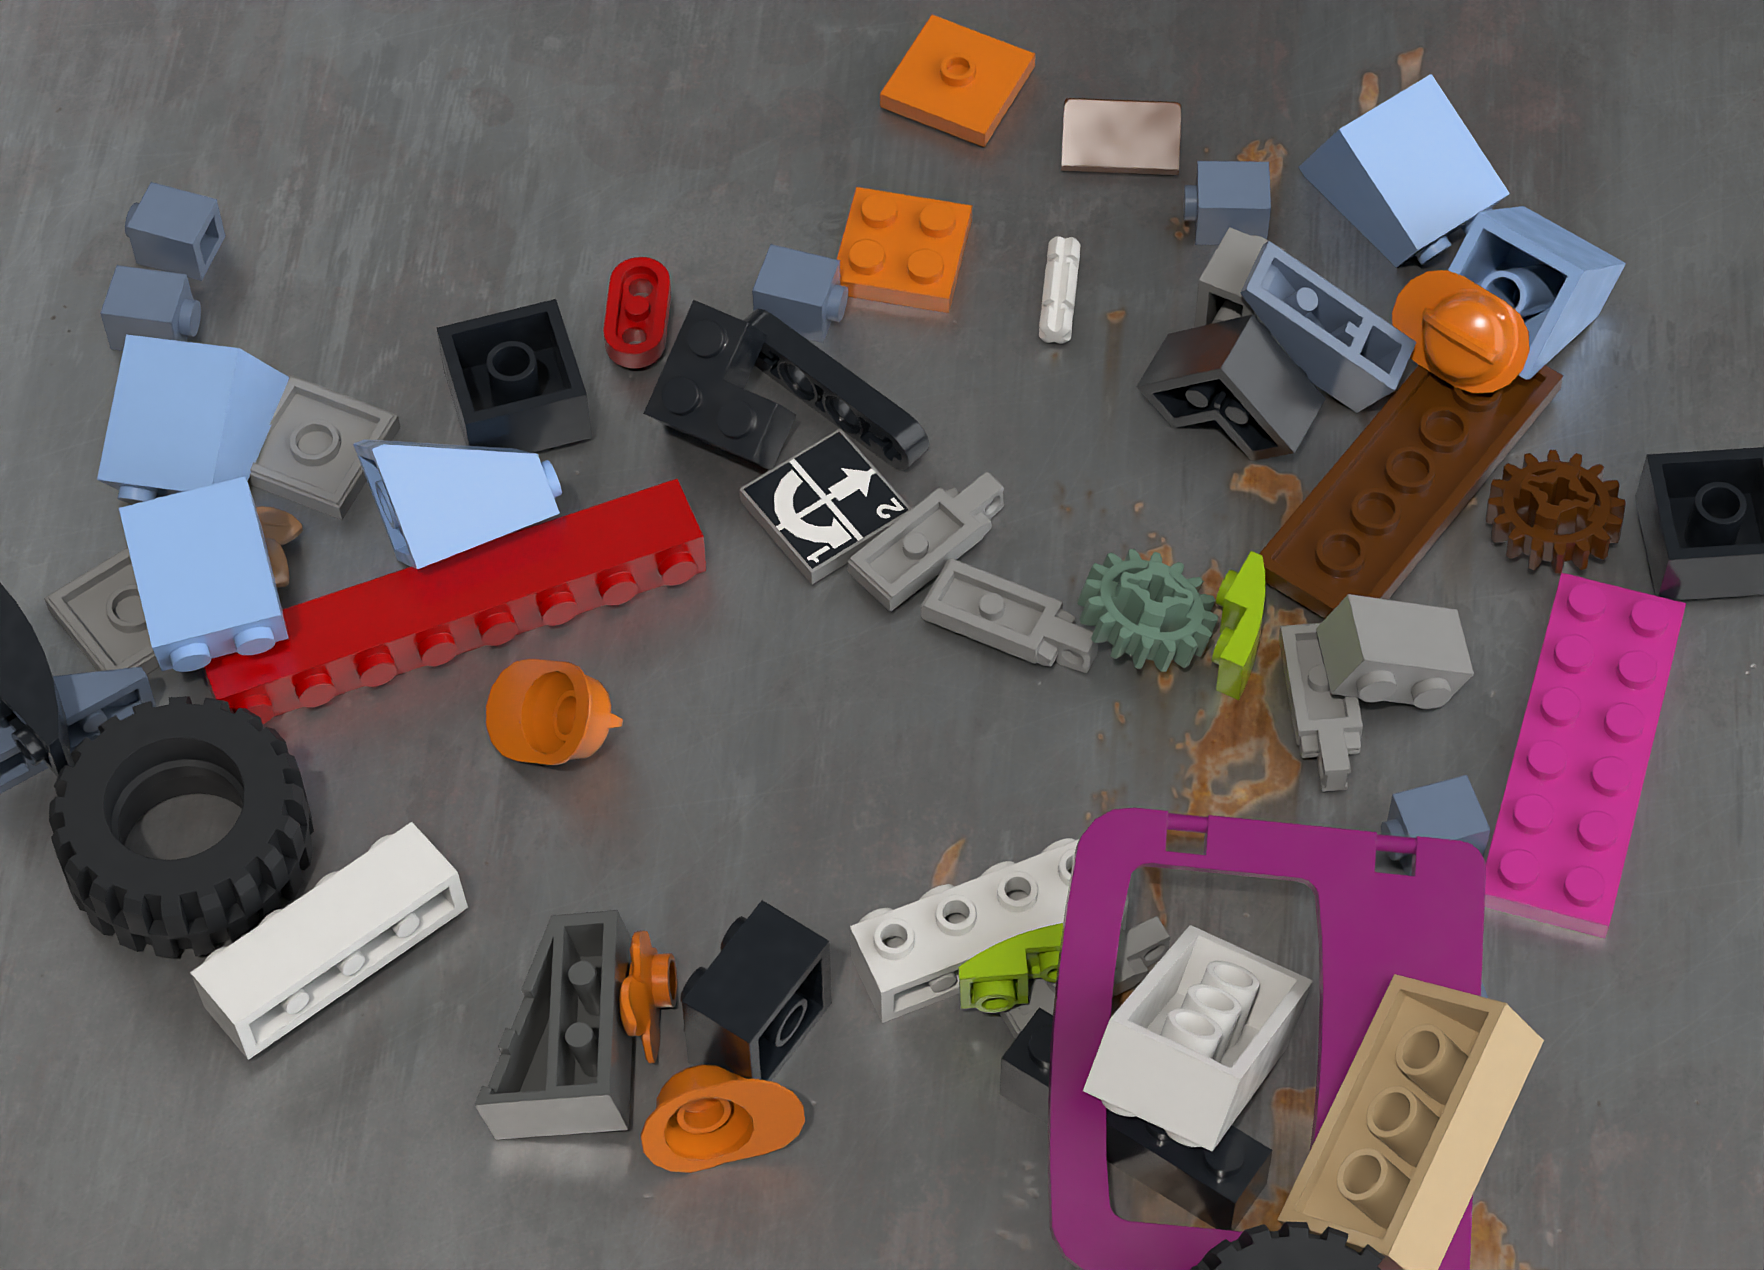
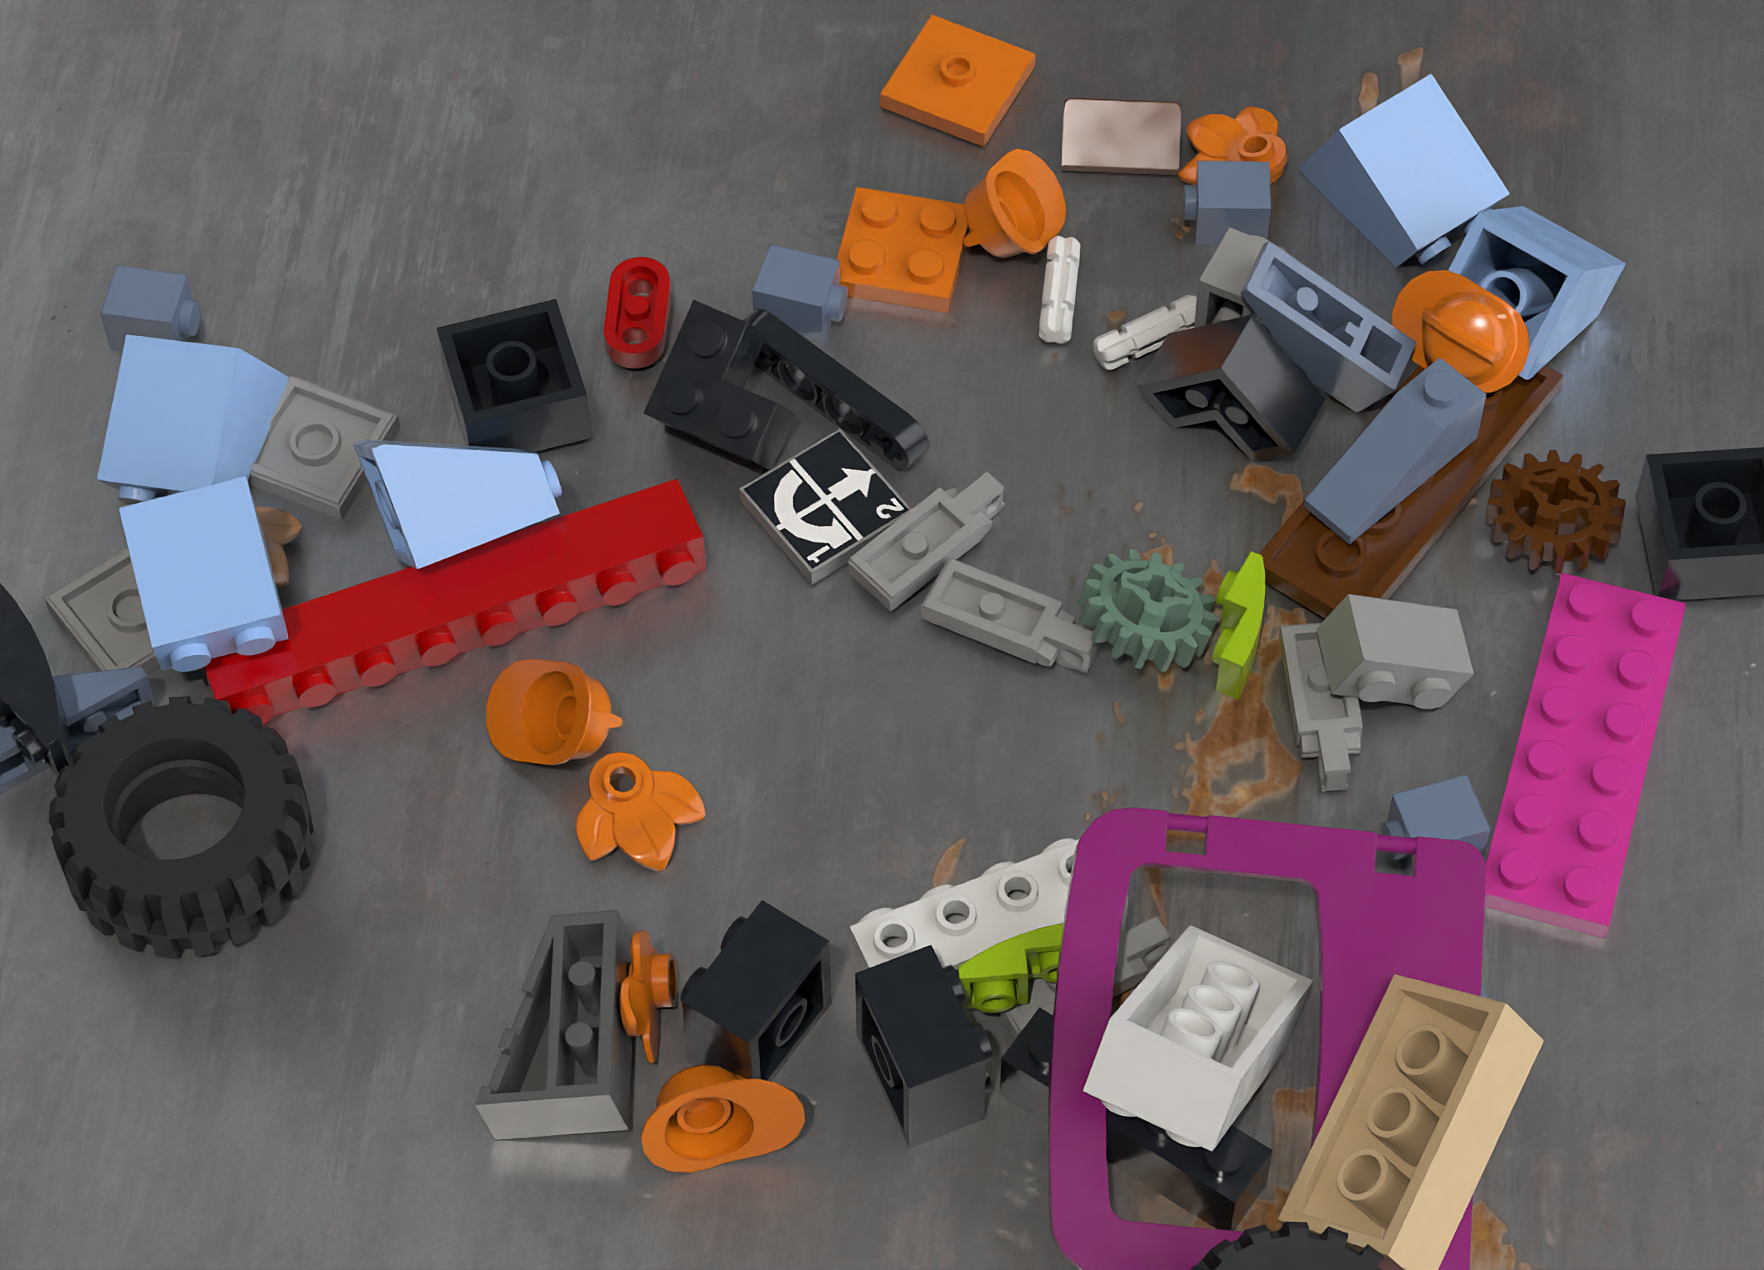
(175, 230): sand blue brick -> none
(329, 939): white brick -> none
(638, 819): none -> orange plate
(922, 1044): none -> black brick
(1015, 206): none -> orange piece
(1144, 333): none -> white axle
(1245, 138): none -> orange plate
(1399, 450): none -> sand blue slope

